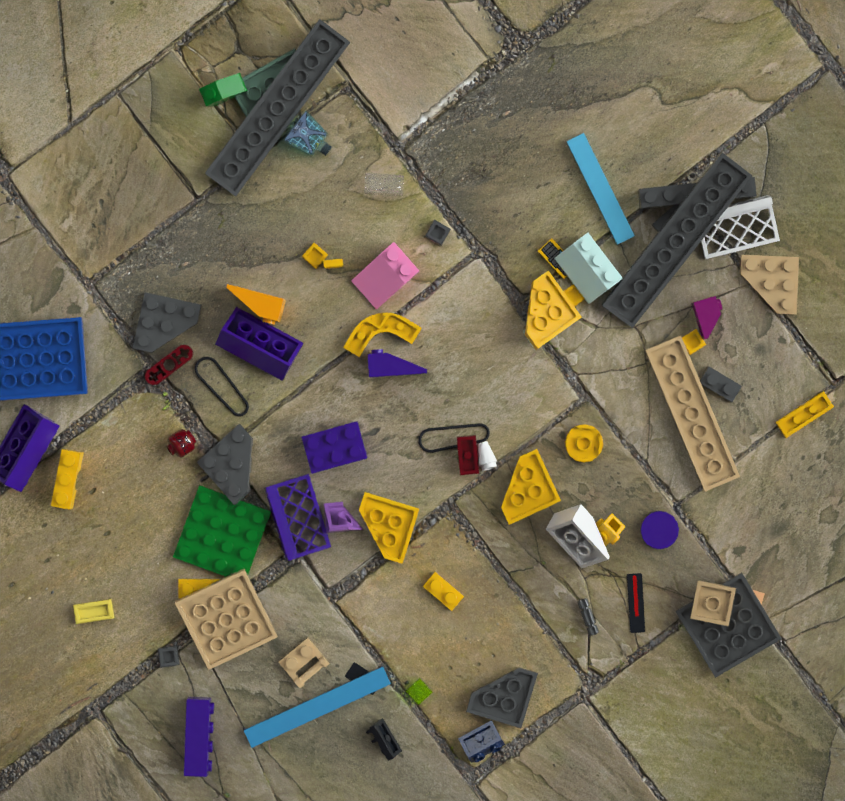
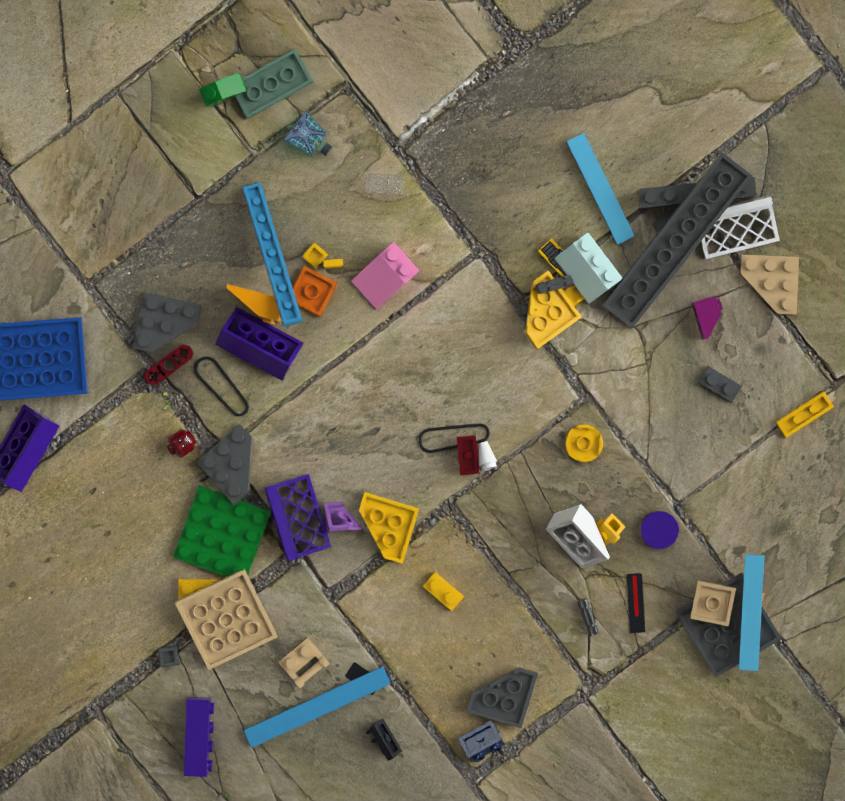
(66, 477): yellow arch -> none
(93, 611): light yellow tile -> none
(272, 255): none -> dark azure tile
(277, 107): dark grey plate -> none
(313, 290): none -> orange tile
(334, 447): dark purple brick -> none
(380, 323): yellow plate -> none
(385, 364): dark purple slope -> none
(419, 691): clear neon green tile -> none
(437, 232): dark grey tile -> none
(529, 488): yellow plate -> none
(554, 284): none -> dark grey axle
(692, 413): tan plate -> none
(693, 341): yellow tile -> none
(751, 612): none -> medium azure tile

